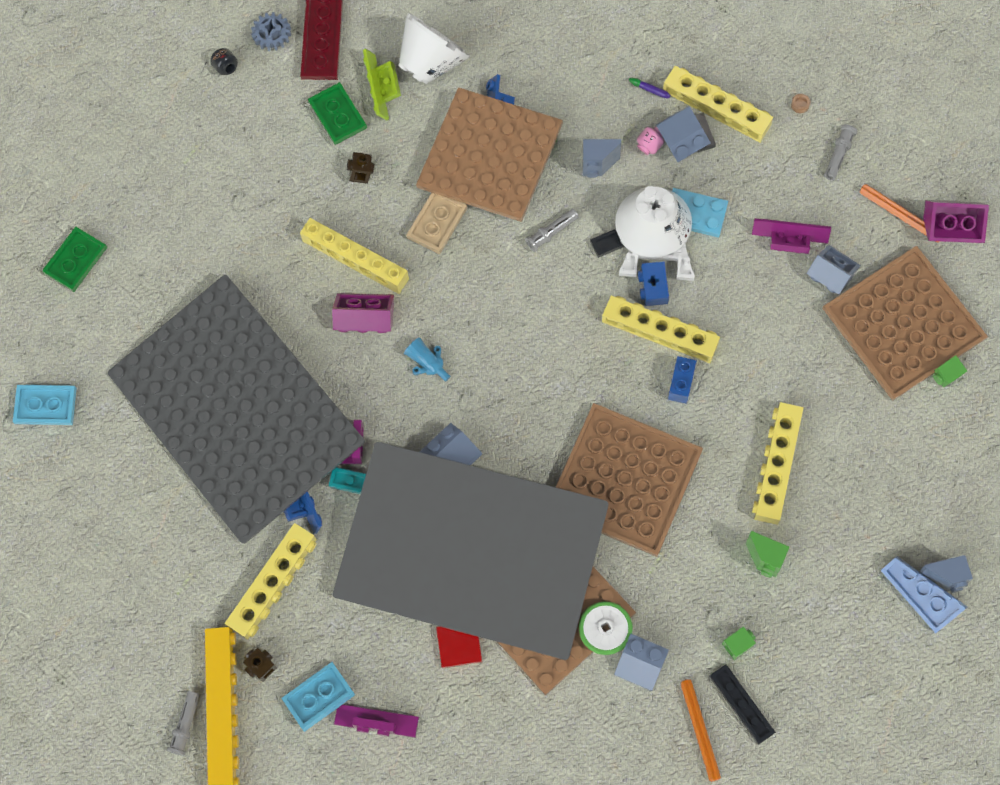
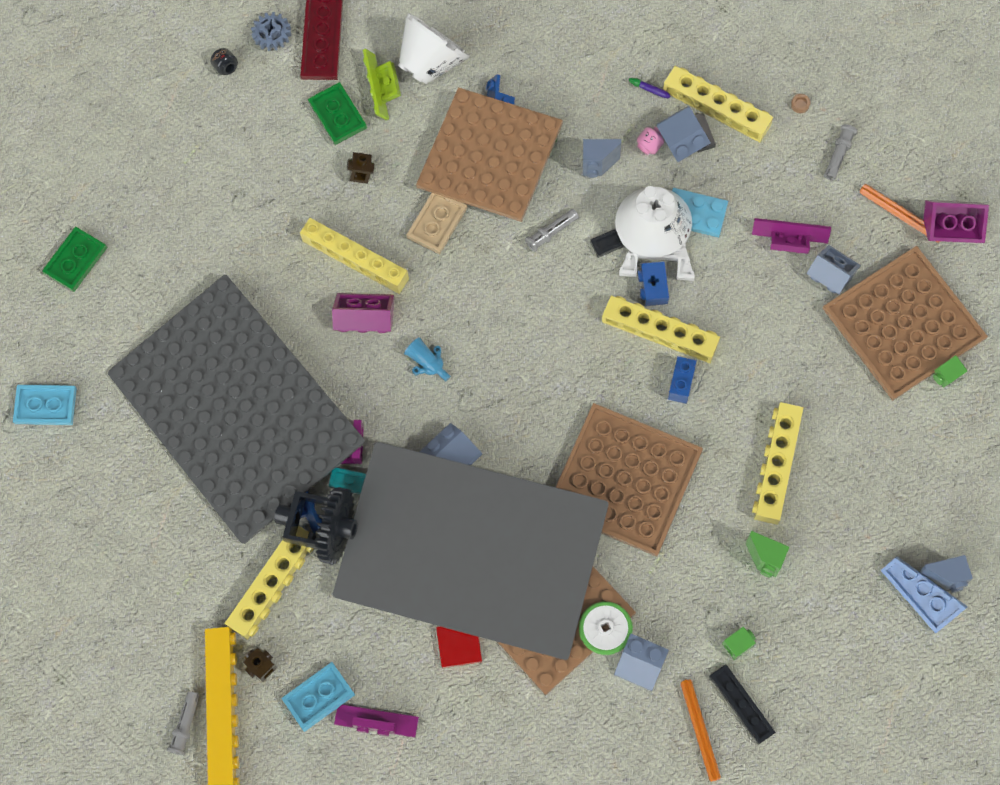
(335, 528): none -> black piece

